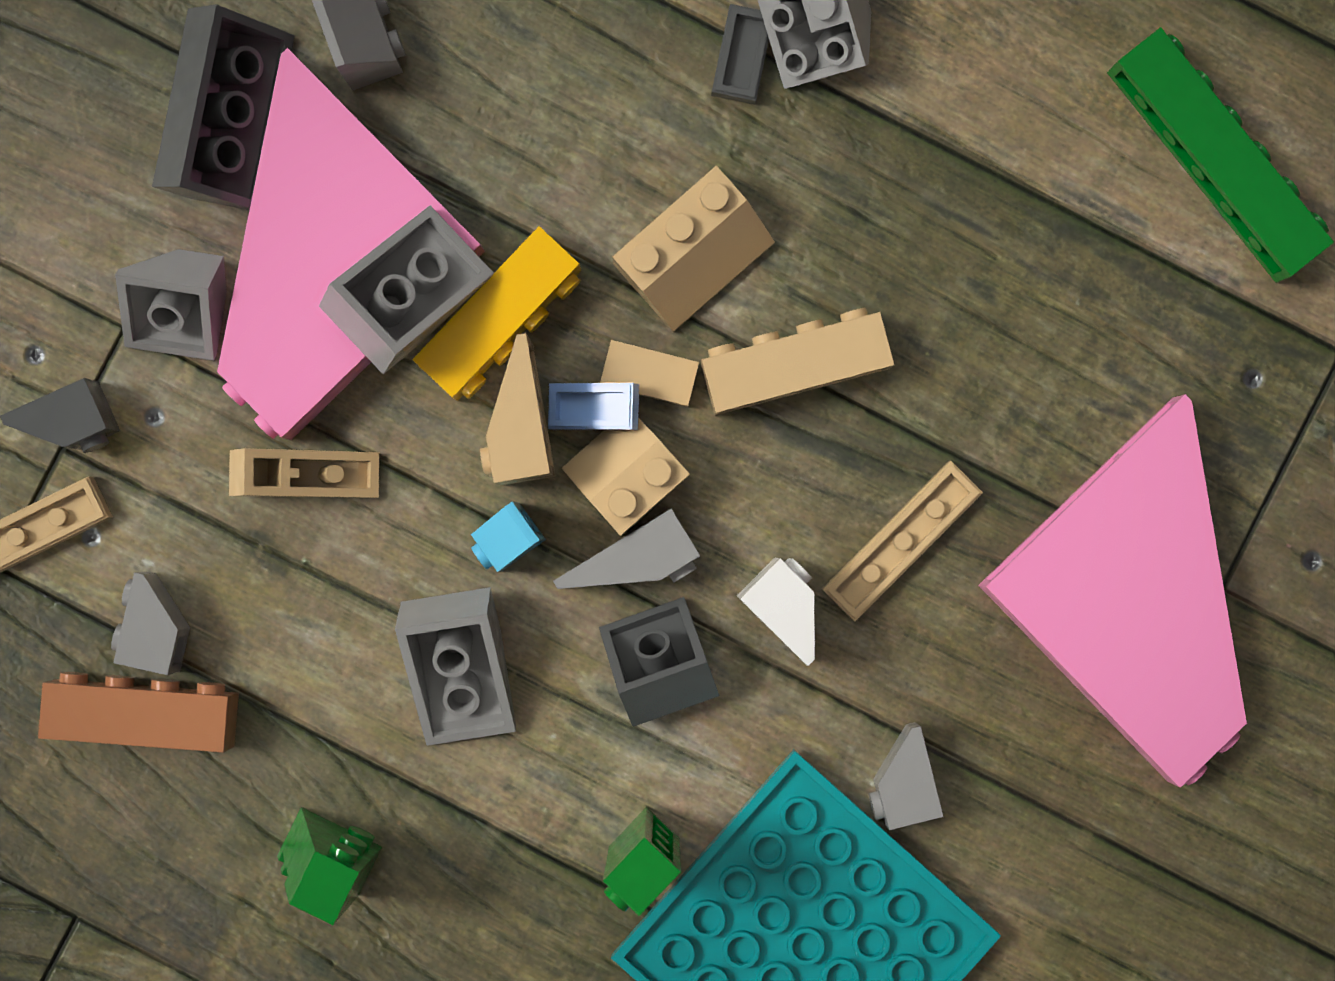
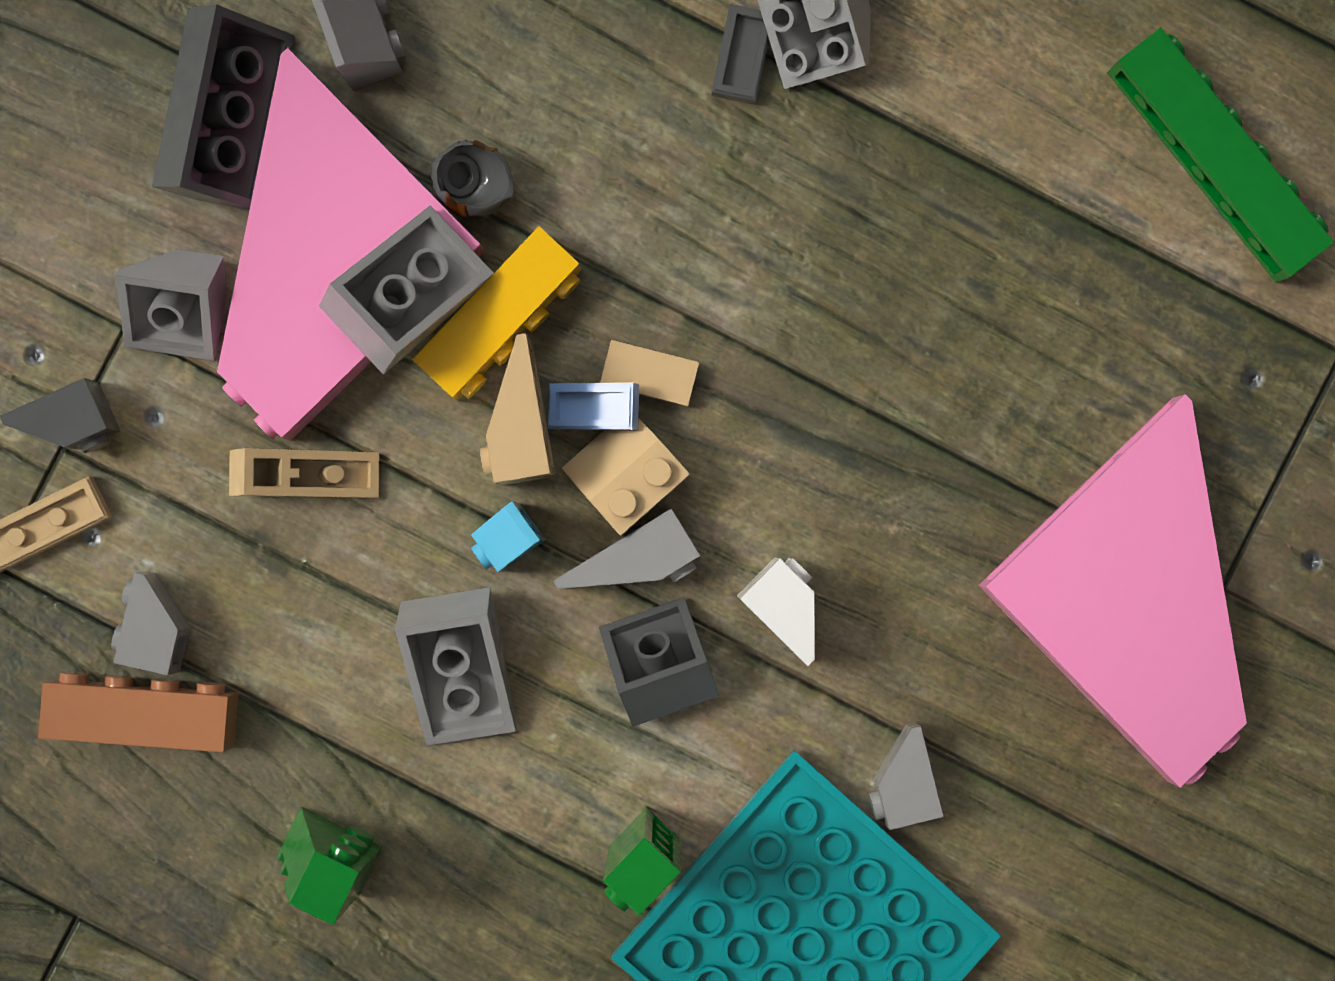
(472, 179): none -> dark grey hair
(693, 249): tan slope -> none
(796, 362): tan brick -> none
(902, 540): tan tile -> none

